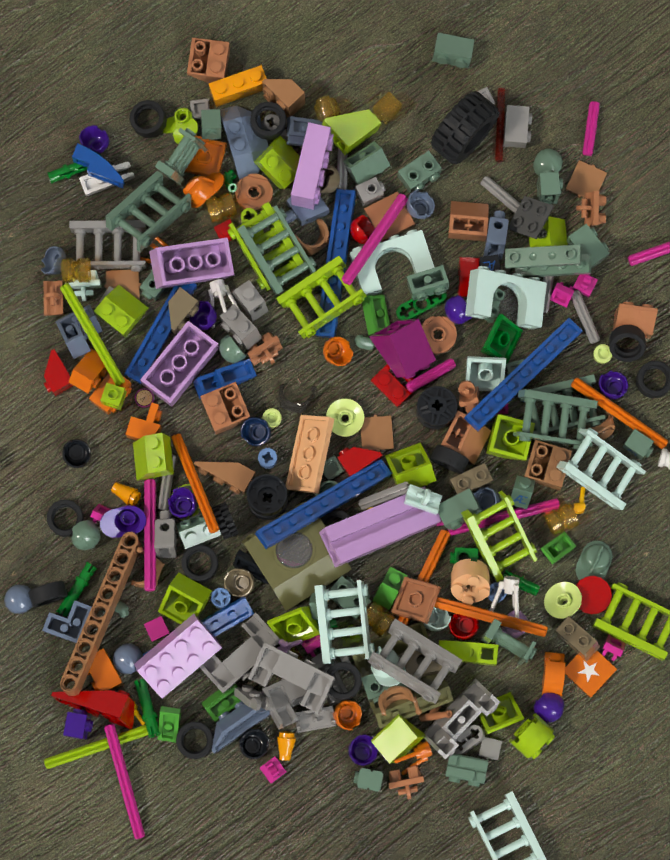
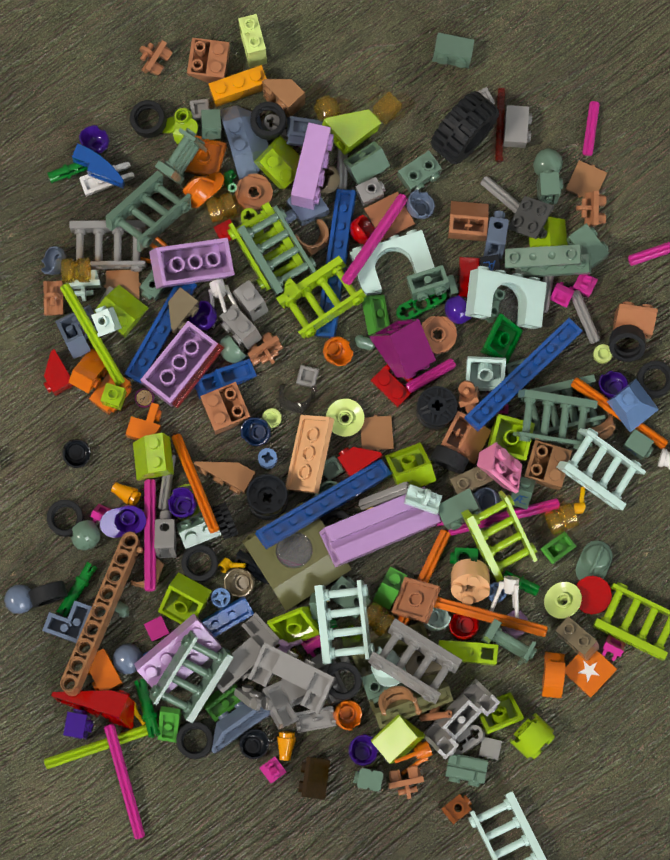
(111, 320): none -> light aqua brick
(159, 51): none -> nougat hips
(198, 375): none -> clear red bar
(200, 692): none -> sand green fence
(227, 564): none -> yellow hand
(252, 40): none -> yellowish green window
(291, 291): none -> lime tile
(307, 376): none -> light grey tile
(315, 778): none -> dark brown slope
(450, 812): none -> dark orange brick
(453, 290): none -> sand green tile
(501, 467): none -> bright pink slope
(549, 707): dark purple hair -> none
(632, 405): none -> medium blue slope

